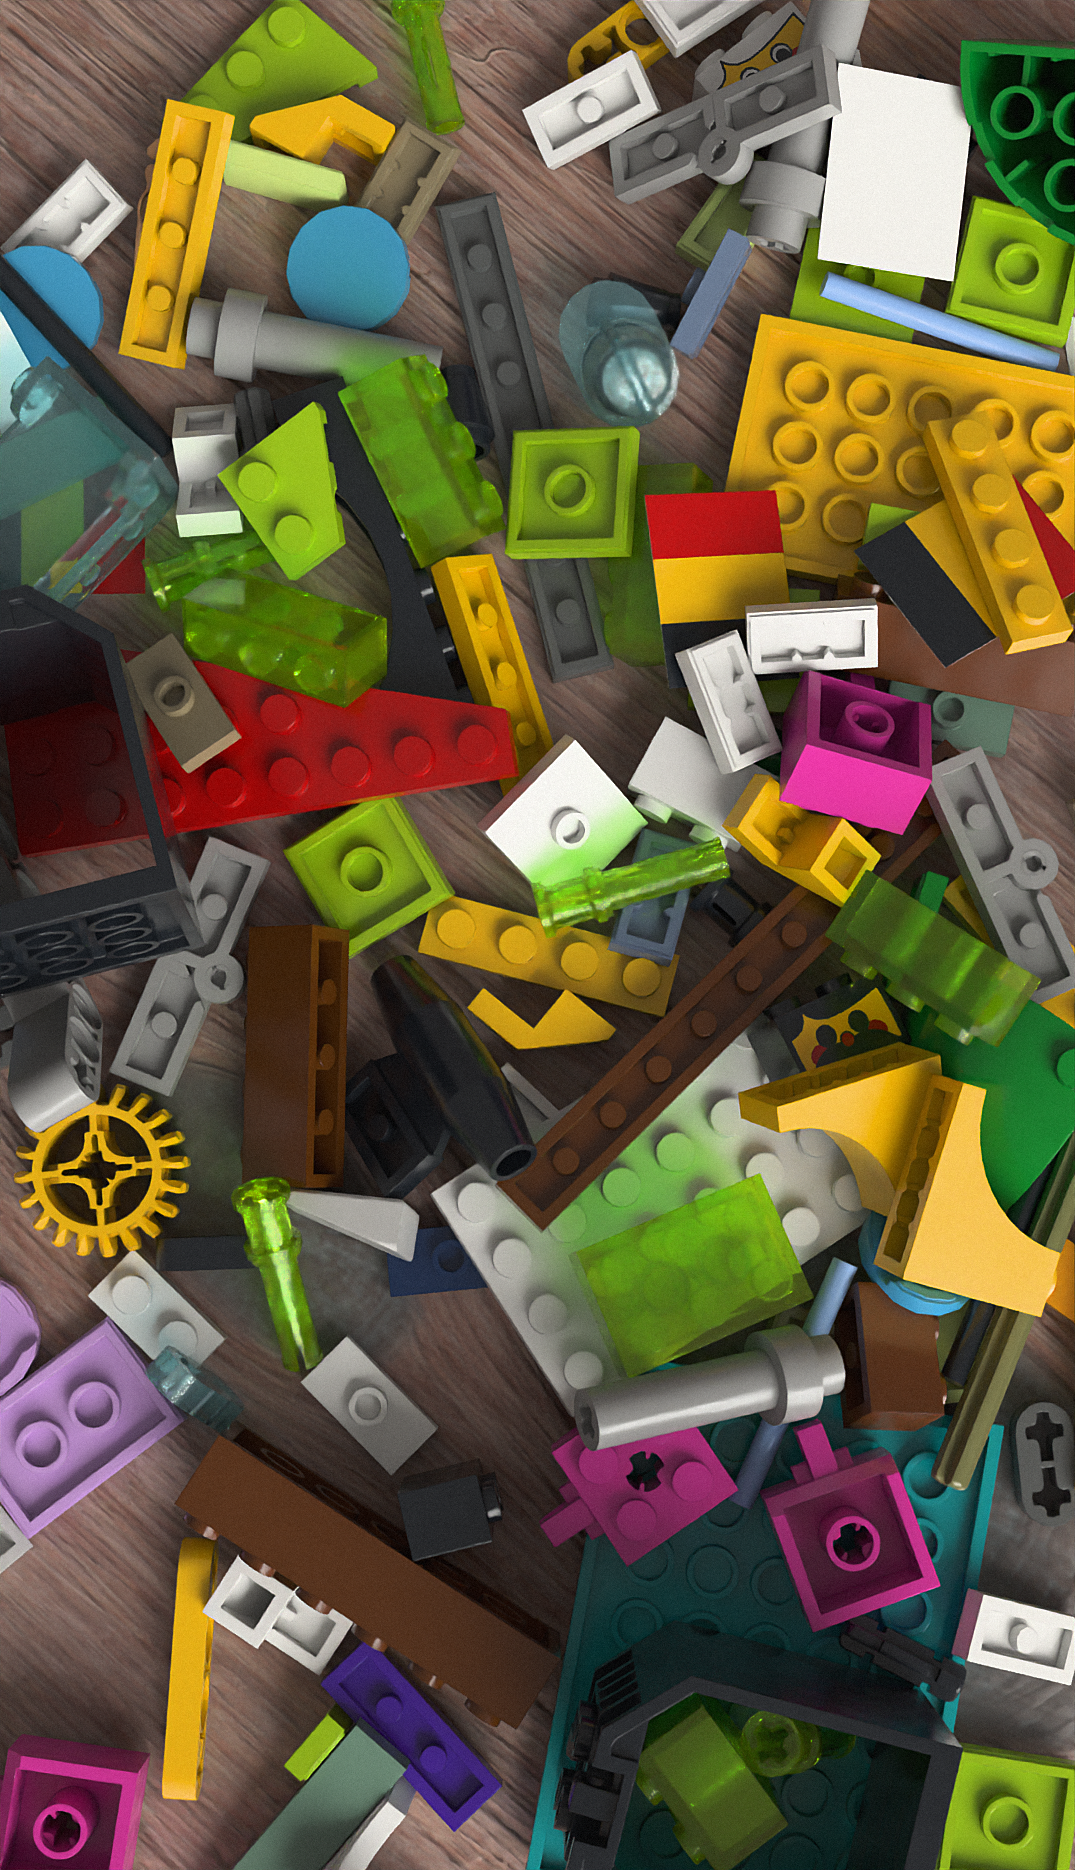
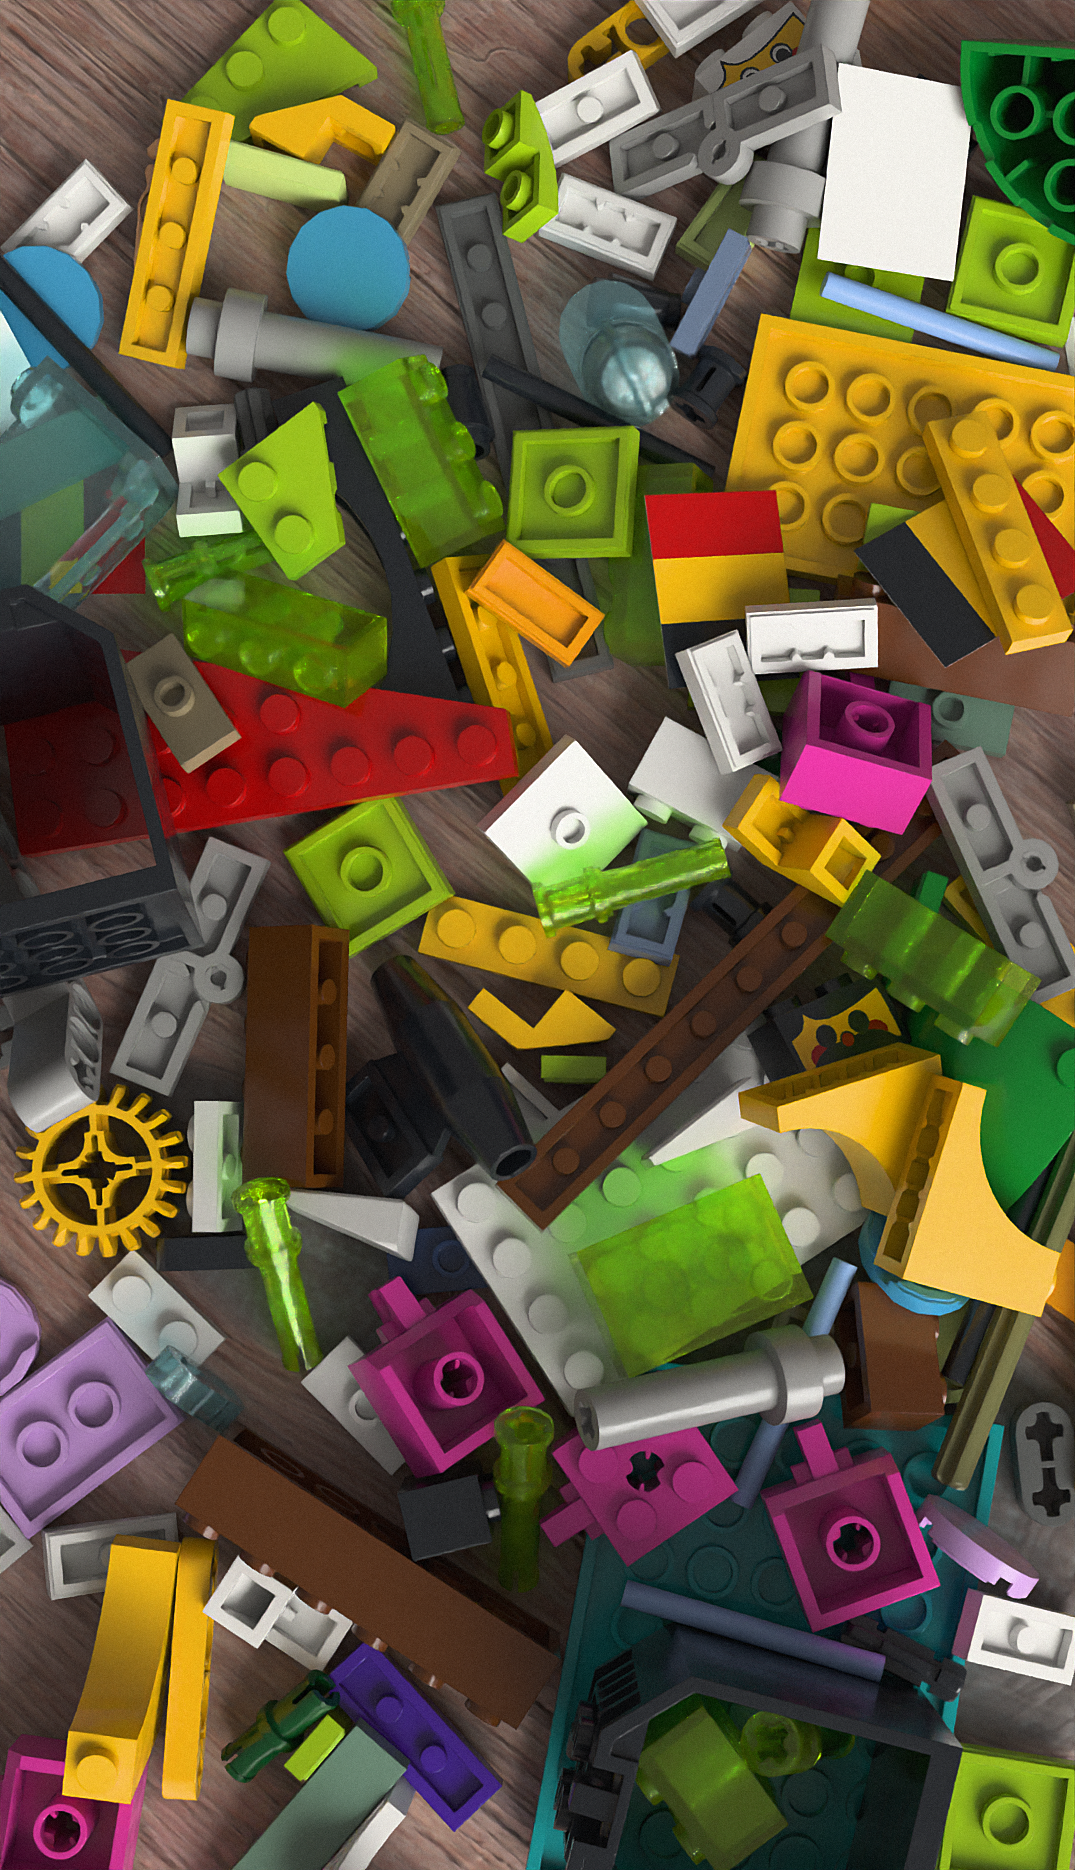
(80, 1553): none -> white slope
(126, 1674): none -> yellow arch
(216, 1143): none -> white plate
(280, 1726): none -> dark green pin
(406, 1370): none -> dark pink hinge
(522, 159): none -> lime slope
(522, 1478): none -> clear neon green pin
(534, 603): none -> light orange tile
(572, 1069): none -> lime tile
(582, 412): none -> black bar
(609, 227): none -> white plate
(707, 387): none -> black bush
(710, 1124): none -> white slope
(753, 1631): none -> light blue bar
(976, 1546): none -> lavender tile

